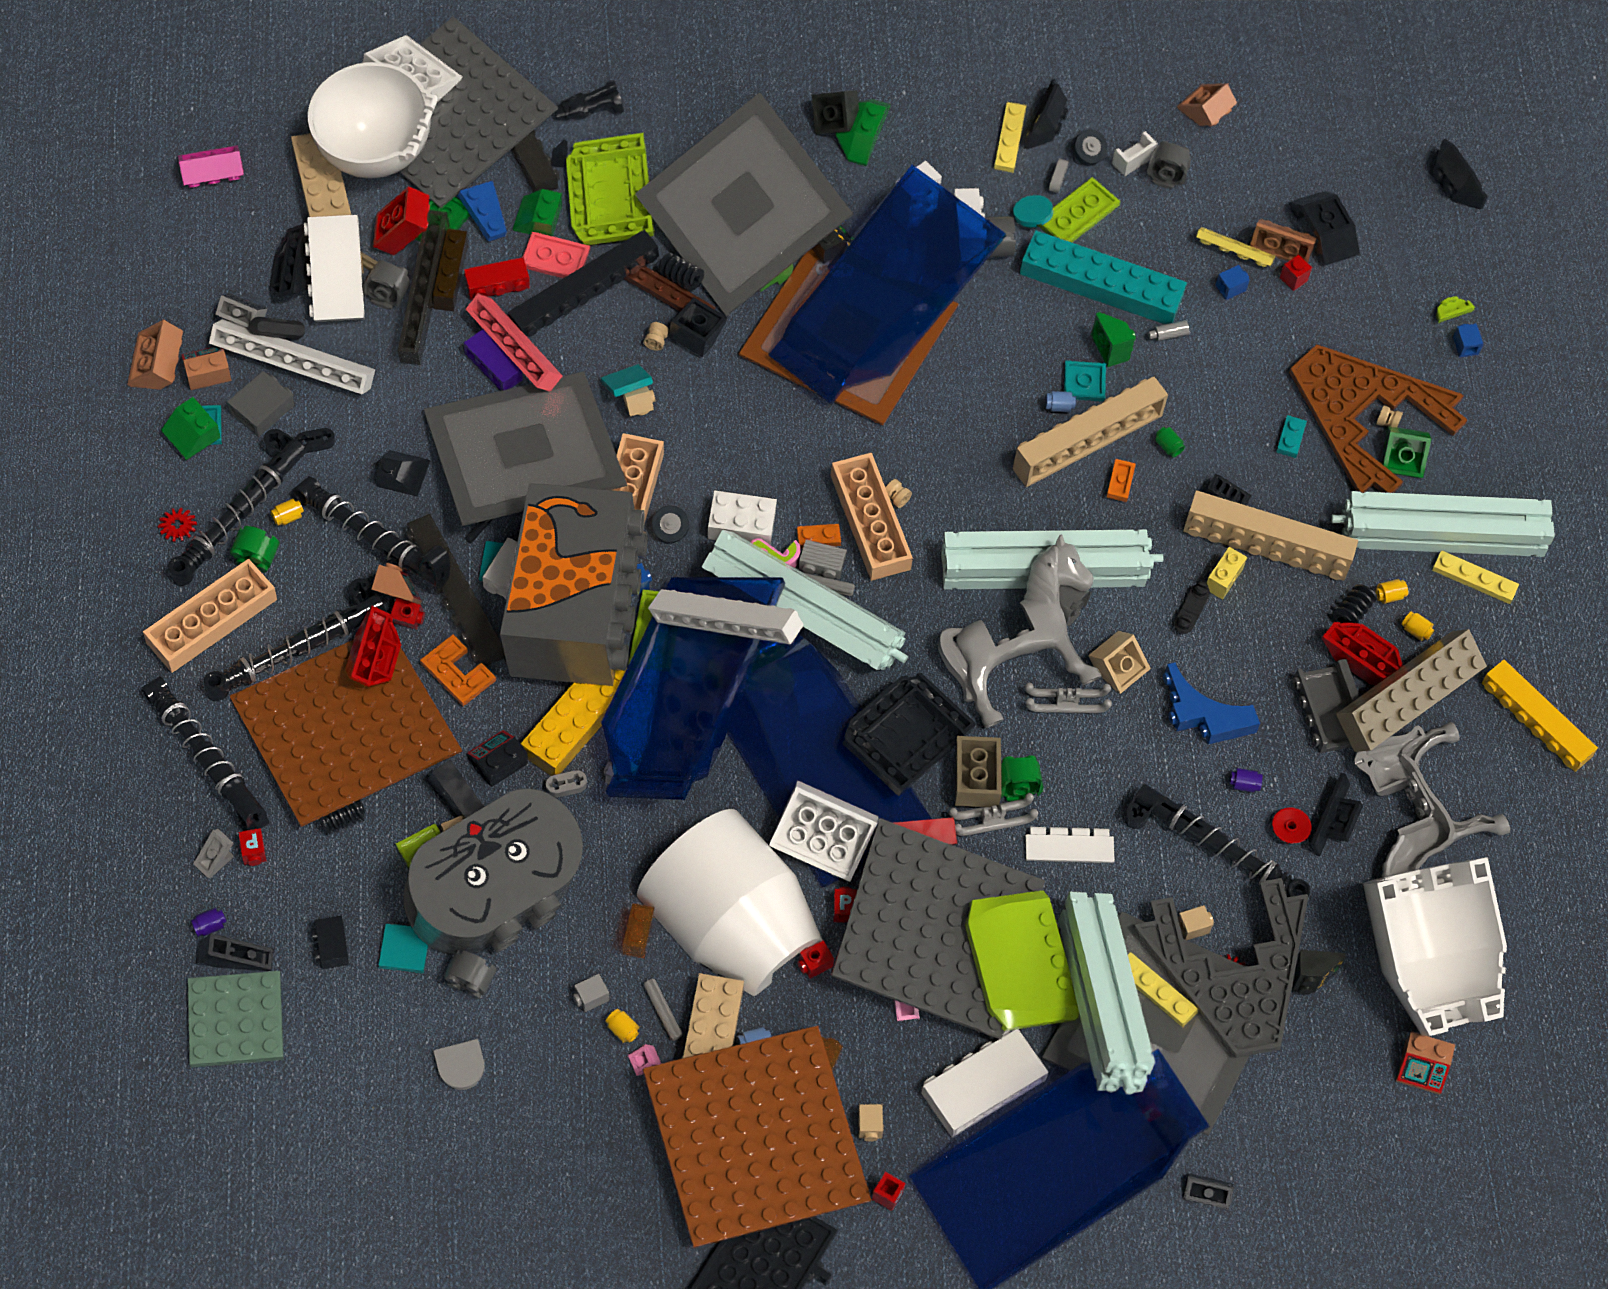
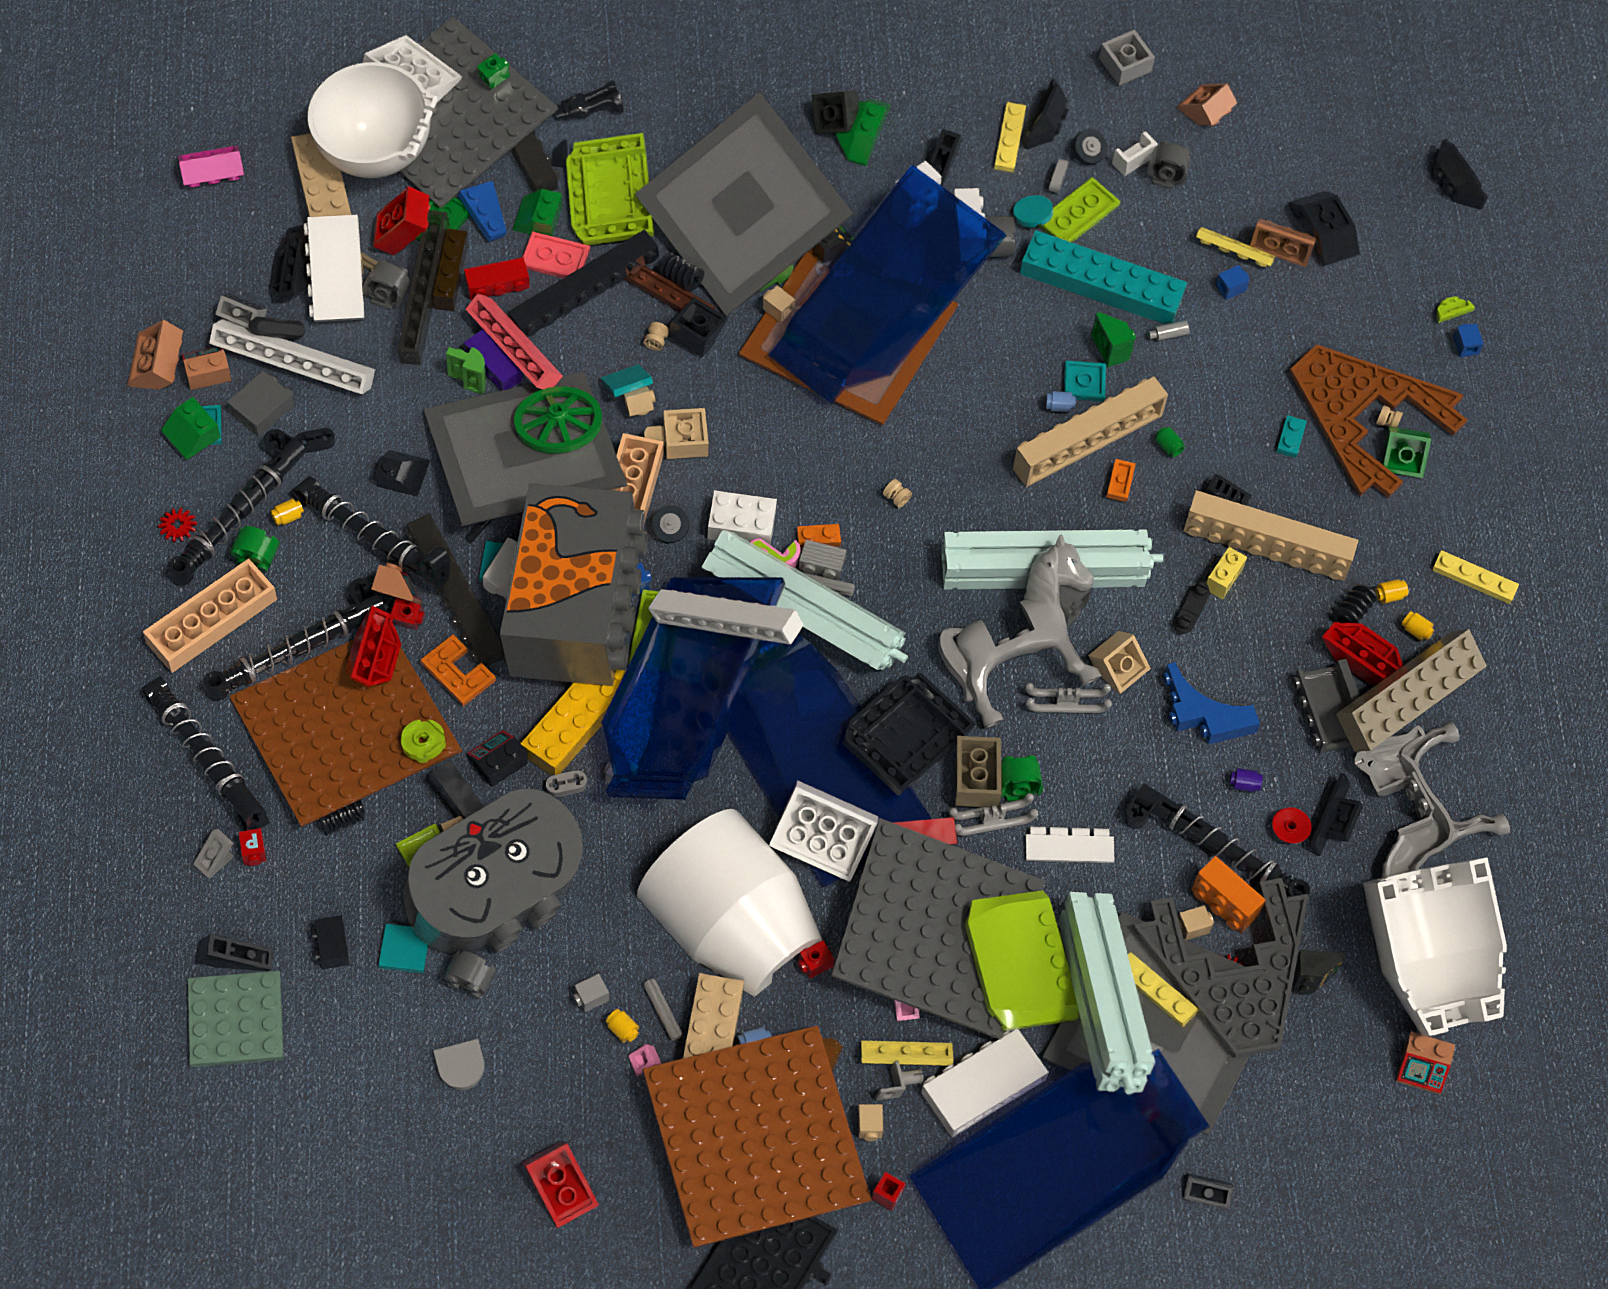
(208, 922): dark purple brick -> none
(423, 751): none -> lime plate
(468, 368): none -> bright green brick
(493, 70): none -> green brick
(558, 416): none -> green wheel
(560, 1183): none -> red slope
(638, 930): clear orange brick -> none
(682, 433): none -> tan brick
(778, 303): none -> tan brick
(843, 903): red brick -> none
(871, 516): light nougat brick -> none
(899, 1080): none -> light grey bracket
(906, 1053): none -> light yellow plate
(945, 153): none -> black slope
(1126, 57): none -> light grey brick
(1228, 895): none -> orange piece
(1295, 272): red brick -> none
(1448, 523): light aqua brick -> none
(1539, 715): yellow brick -> none

